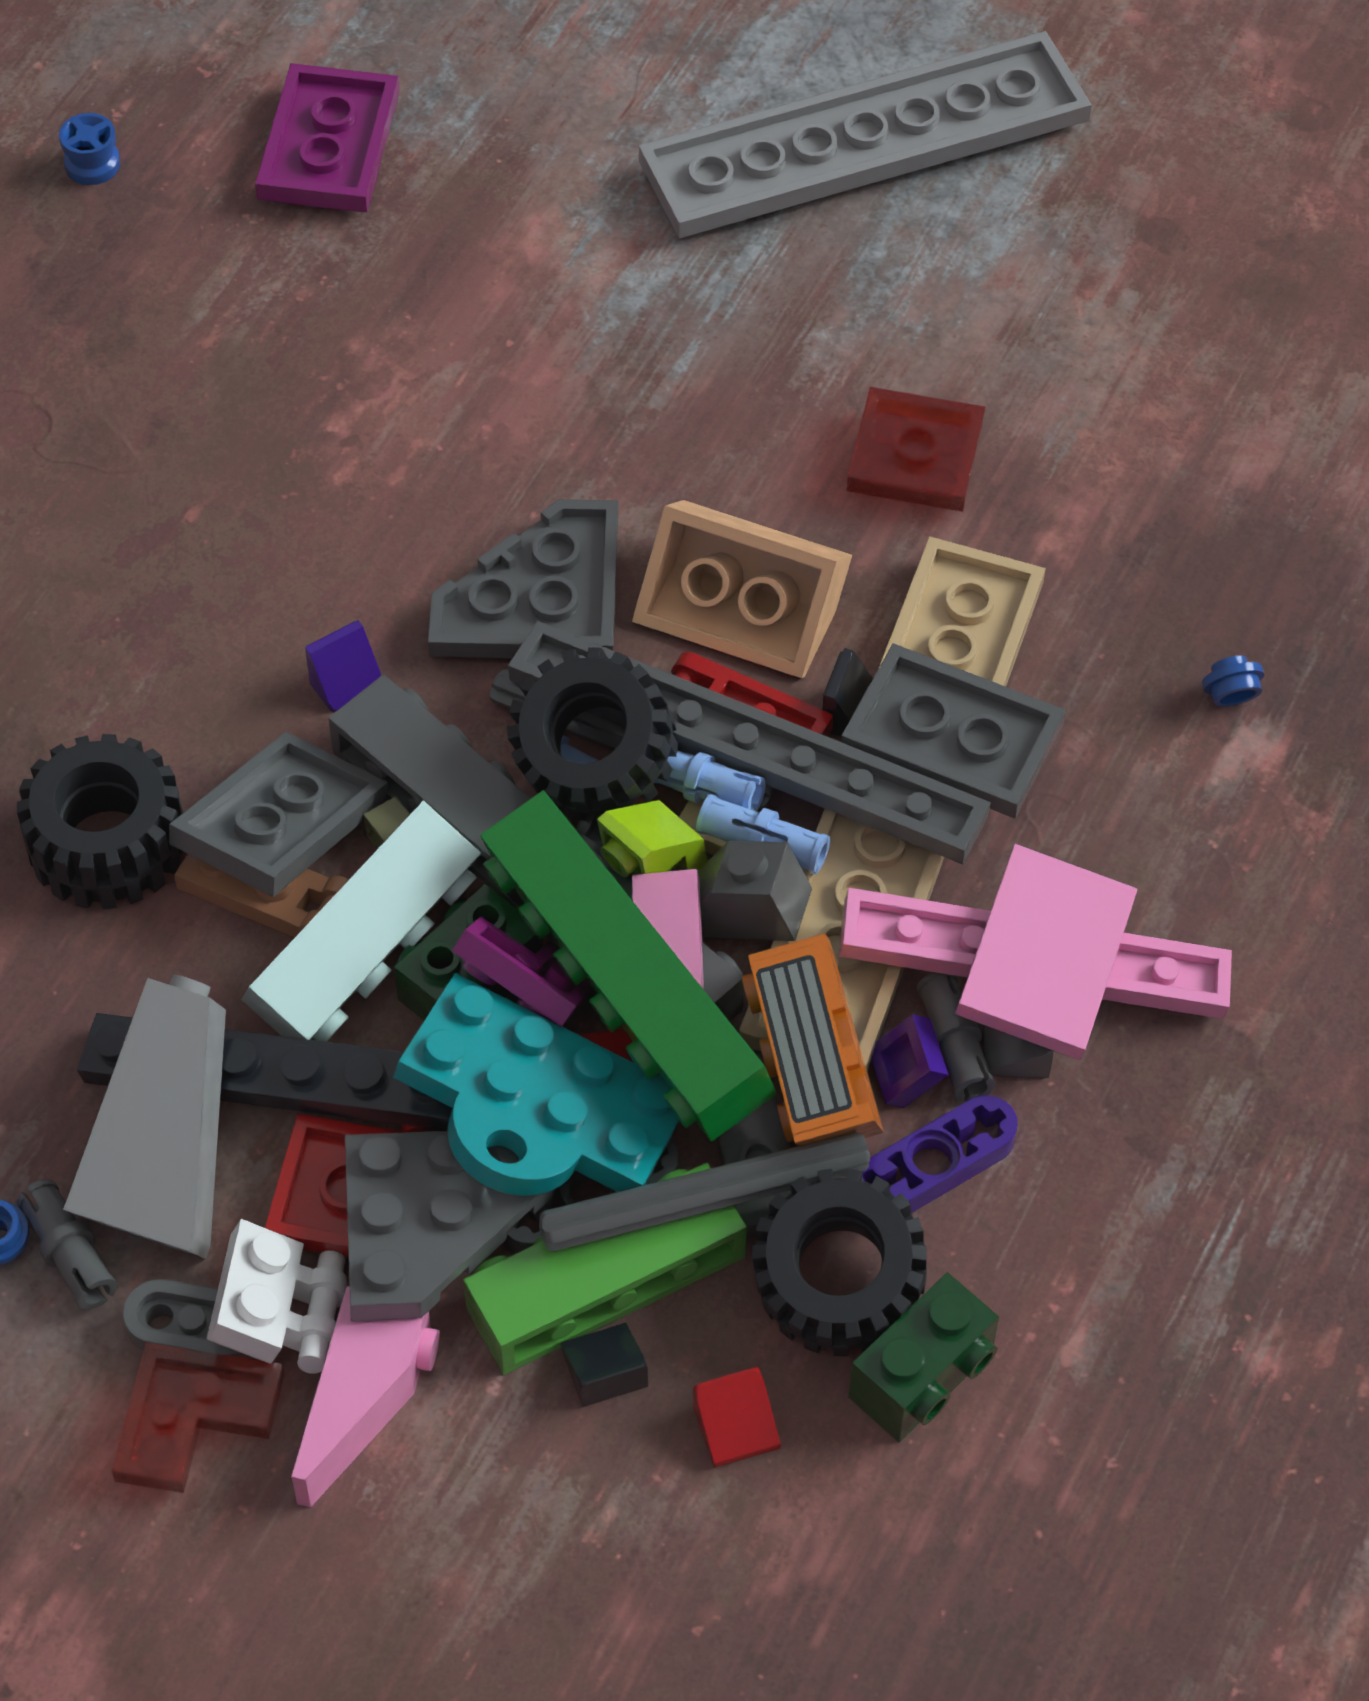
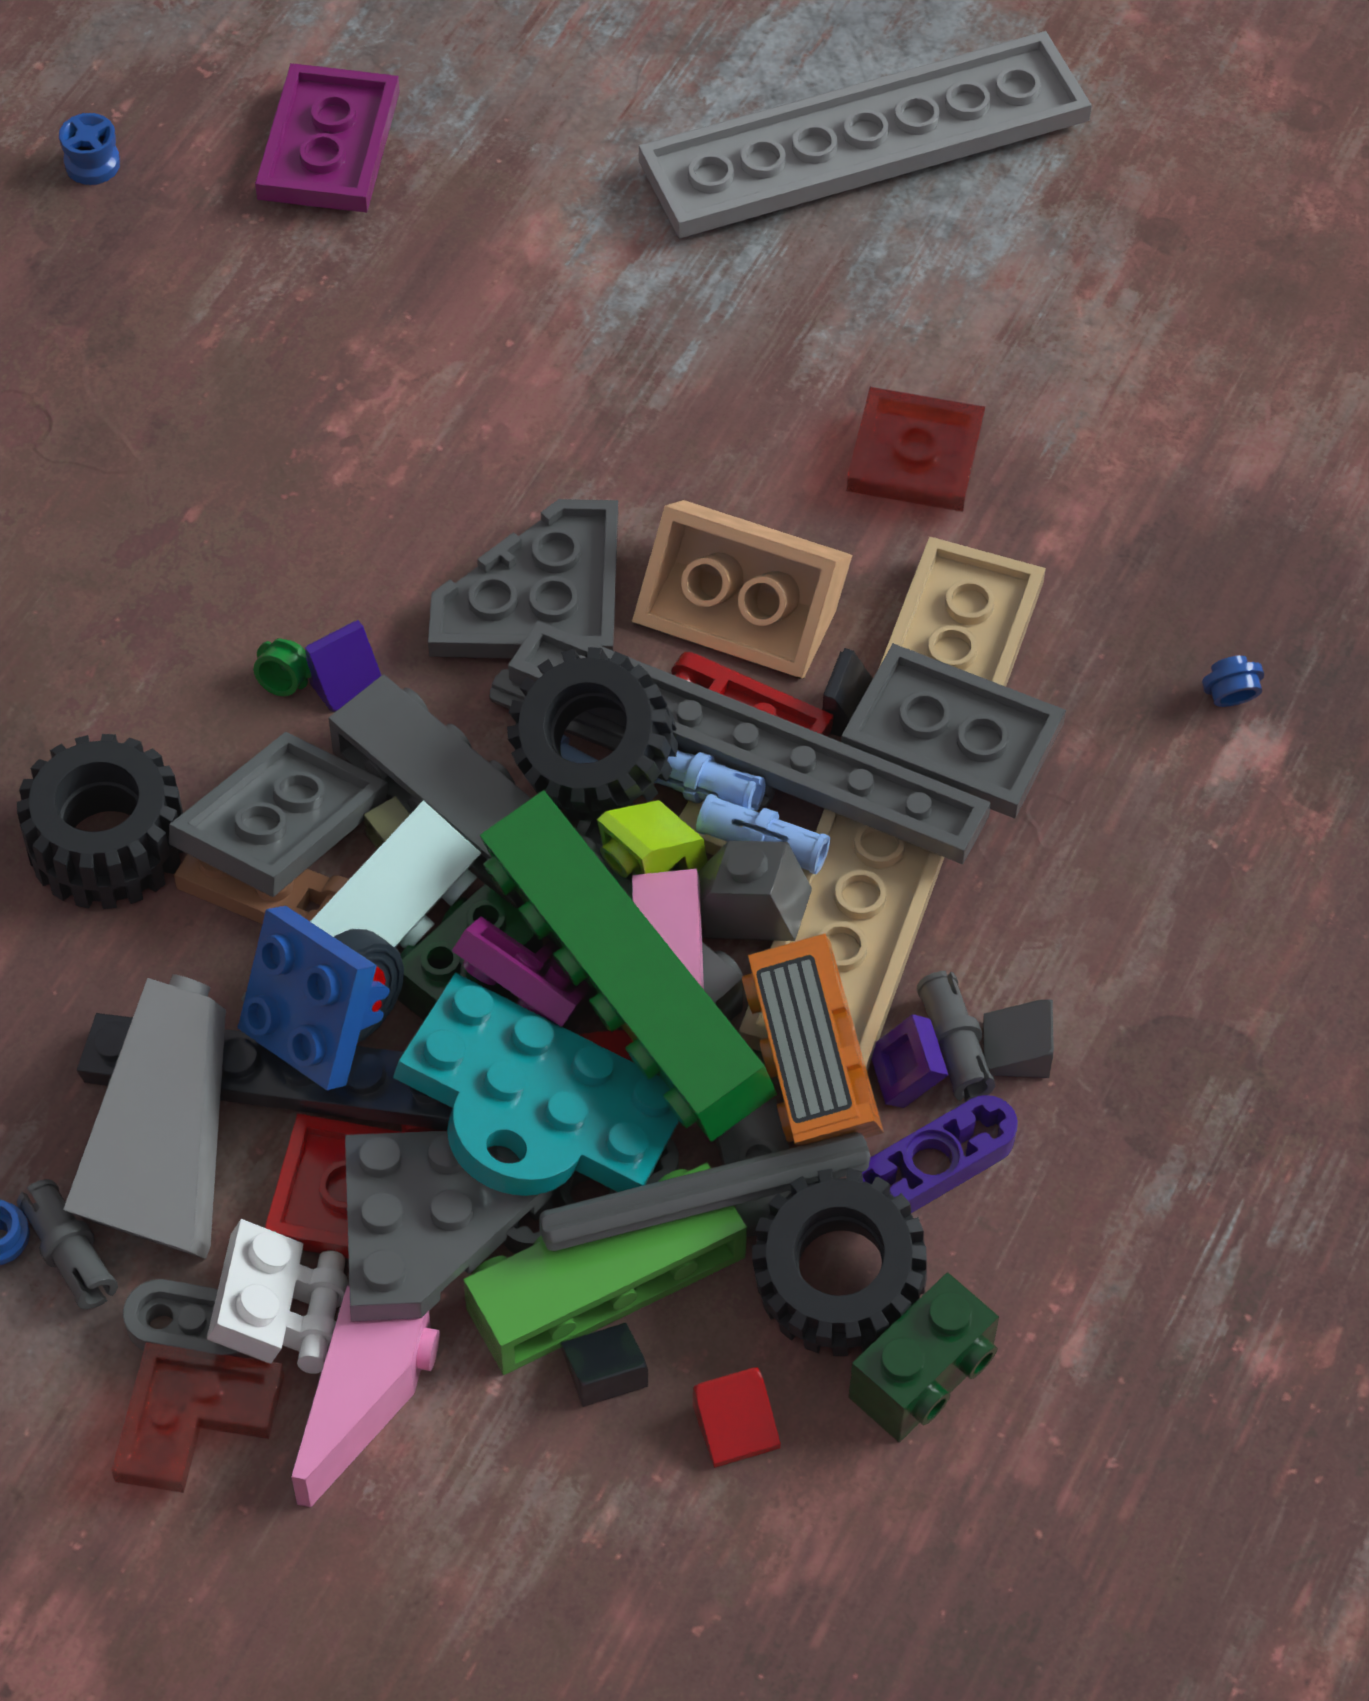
(281, 667): none -> green plate
(318, 993): none -> blue plate
(947, 937): bright pink plate -> none
(1047, 952): bright pink tile -> none

